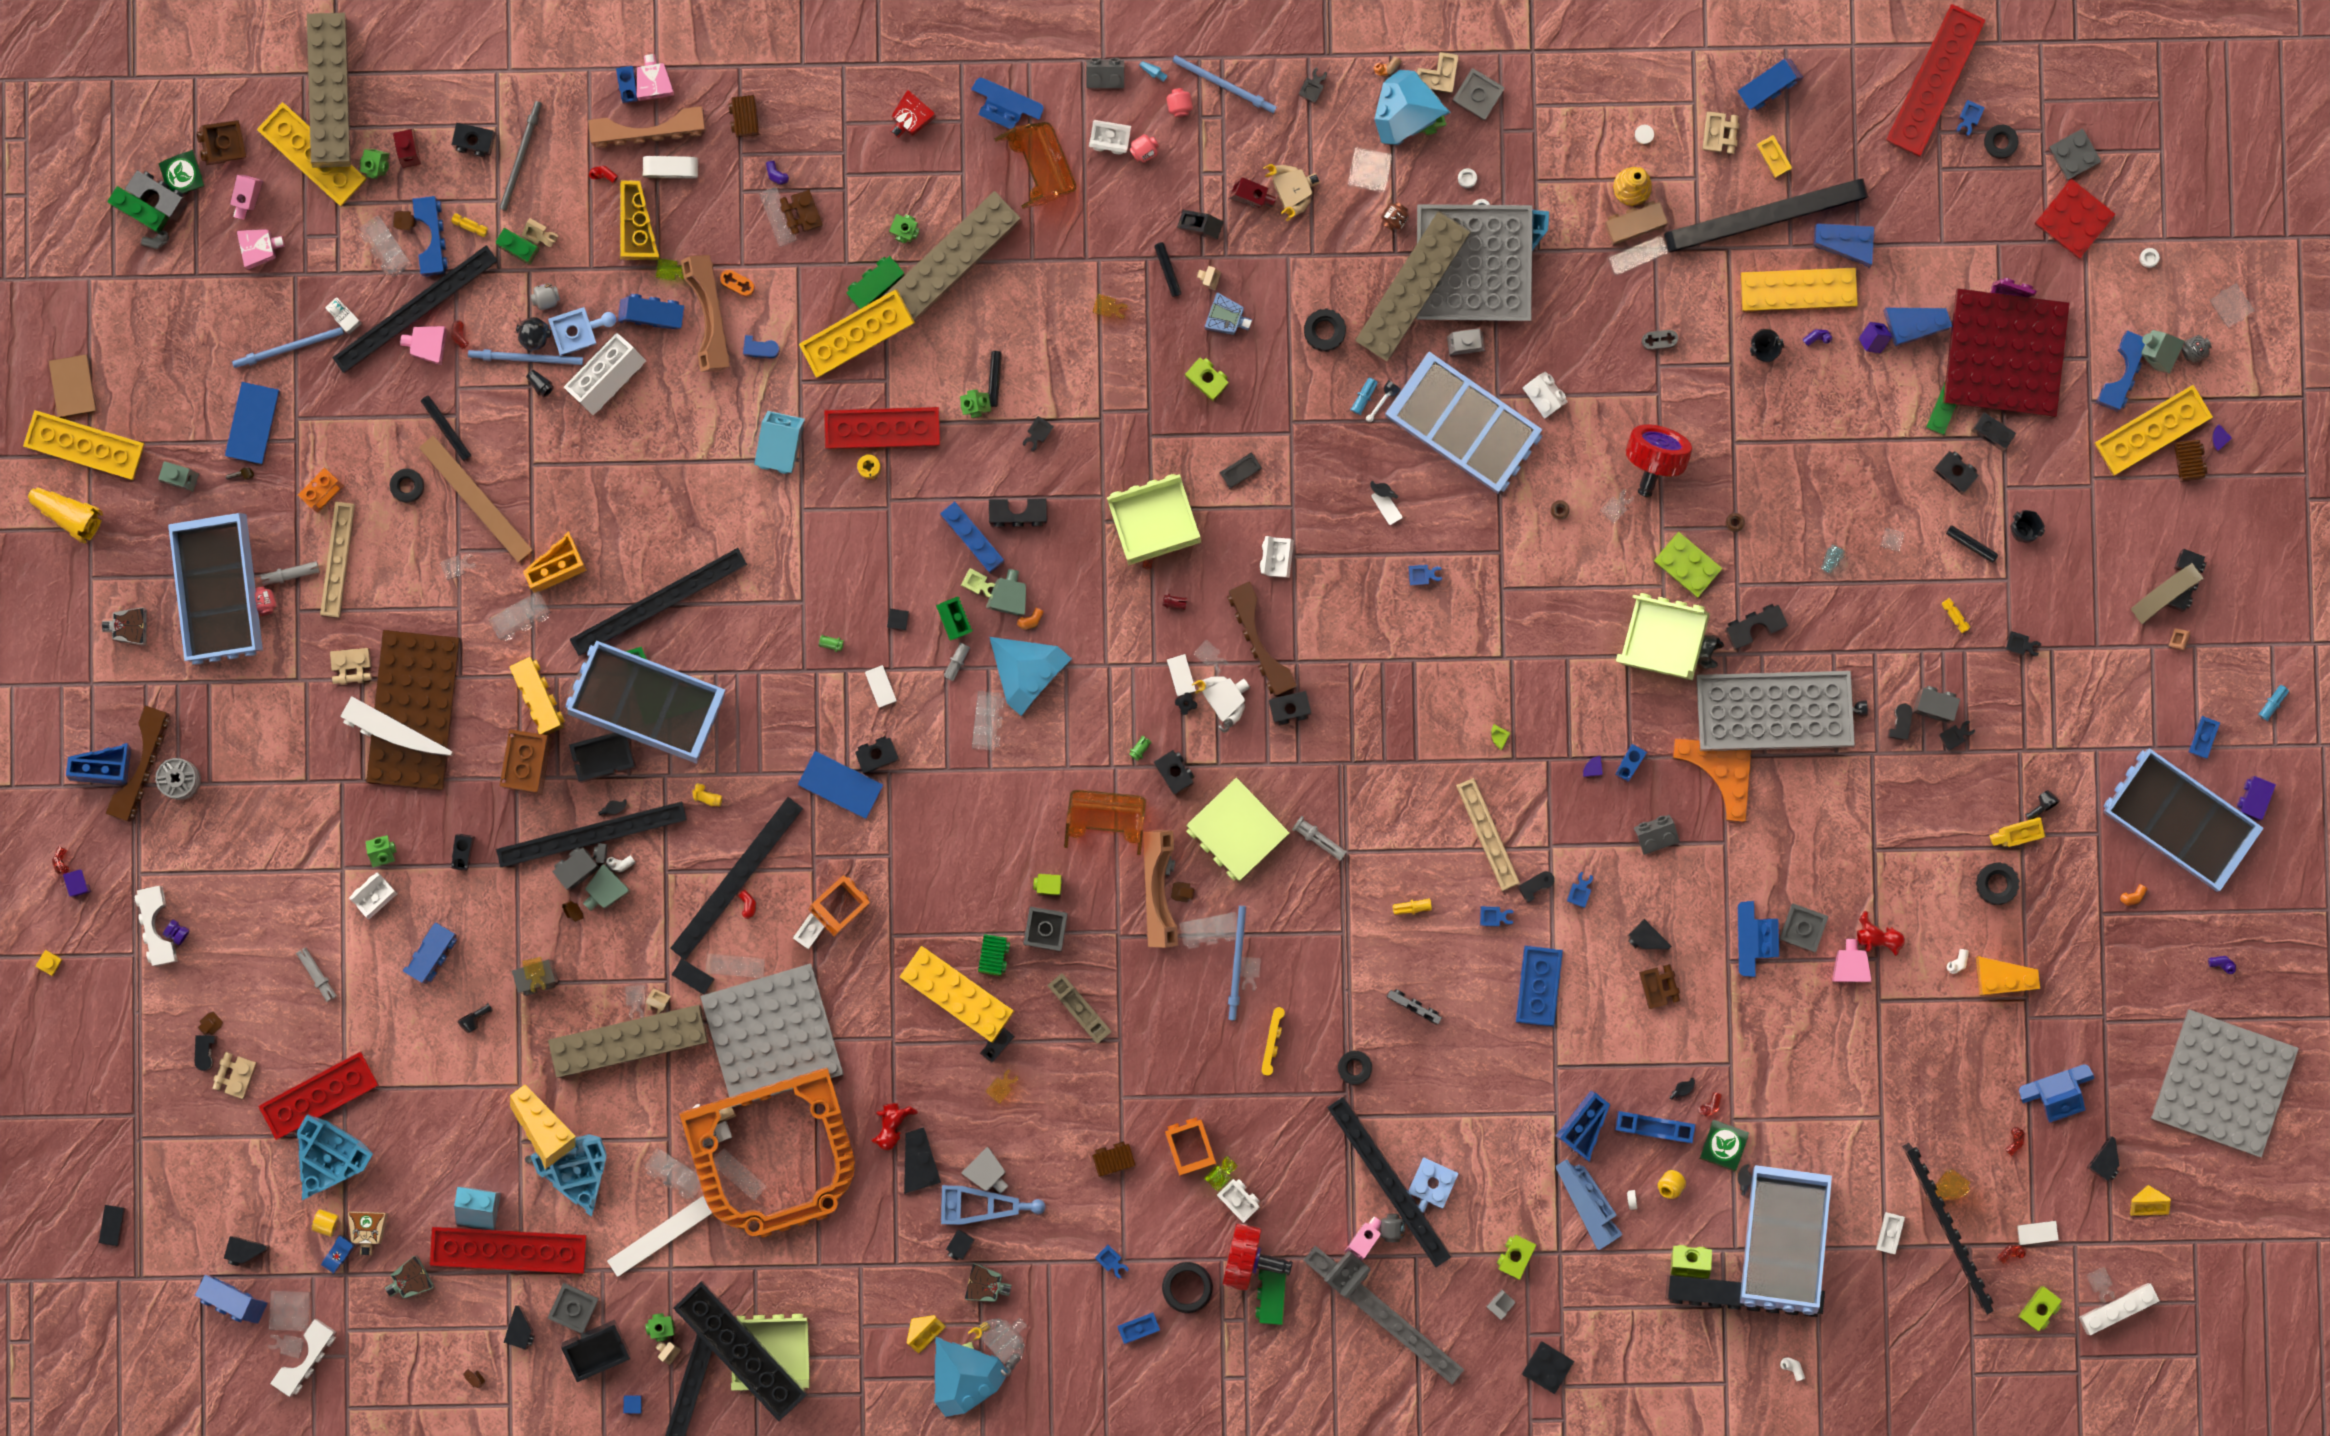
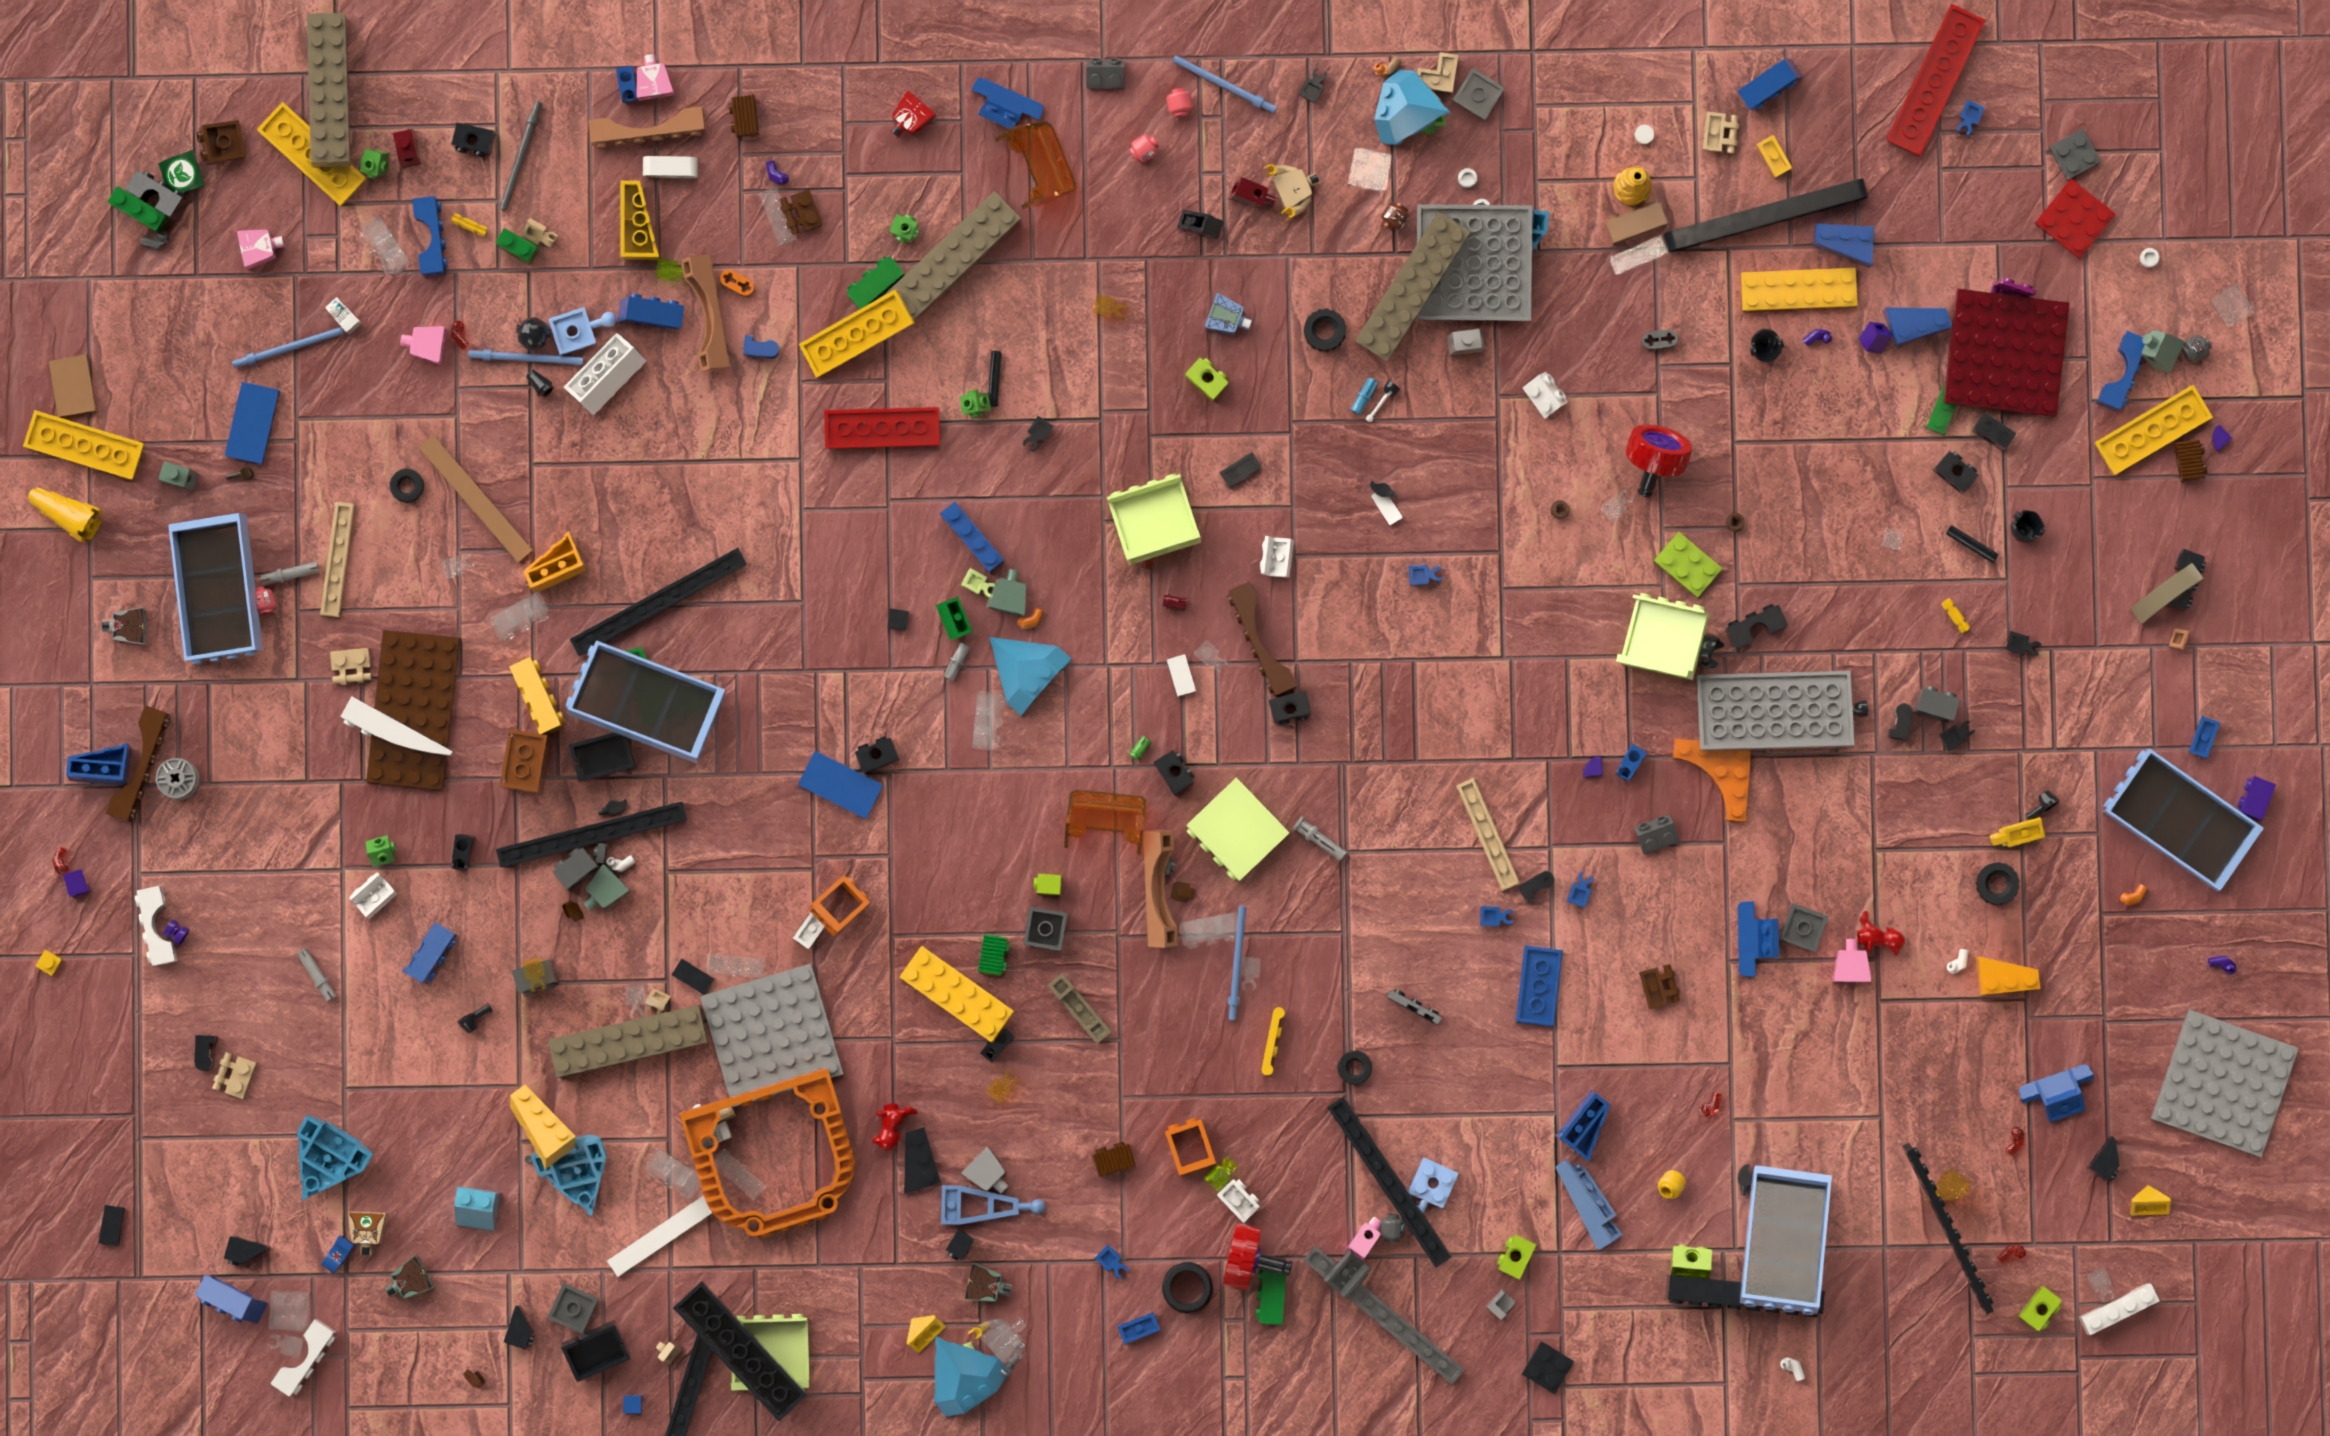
(210, 1023): reddish brown piece -> none
(247, 187): bright pink torso -> none
(318, 1095): red plate -> none
(323, 492): orange window -> none
(325, 1223): yellow piece -> none
(403, 220): reddish brown piece -> none
(415, 309): black plate -> none
(446, 428): black axle -> none
(508, 1250): red plate -> none
(545, 296): light grey head -> none
(602, 172): red arm -> none
(667, 1324): bright green brick -> none
(707, 797): yellow arm -> none
(736, 878): black plate -> none
(750, 904): red arm -> none
(779, 442): medium azure slope -> none
(831, 643): bright green pin -> none
(869, 467): yellow piece -> none
(880, 686): white tile -> none
(1034, 514): black arch -> none
(1110, 137): white bracket -> none
(1153, 70): dark azure bar -> none
(1167, 269): black axle -> none
(1185, 708): black plate -> none
(1209, 278): tan tile -> none
(1224, 698): white torso -> none
(1412, 907): yellow axle -> none
(1464, 423): clear smoke window -> none
(1499, 736): lime tile -> none
(1632, 1201): white tile -> none
(1647, 937): black slope -> none
(1654, 1127): blue arch -> none
(1683, 1088): black piece -> none
(1724, 1145): slope -> none
(1832, 558): clear light blue cone -> none
(1890, 1233): white plate -> none
(2005, 130): black tyre -> none
(2037, 1232): white tile -> none
(2273, 702): dark azure axle -> none

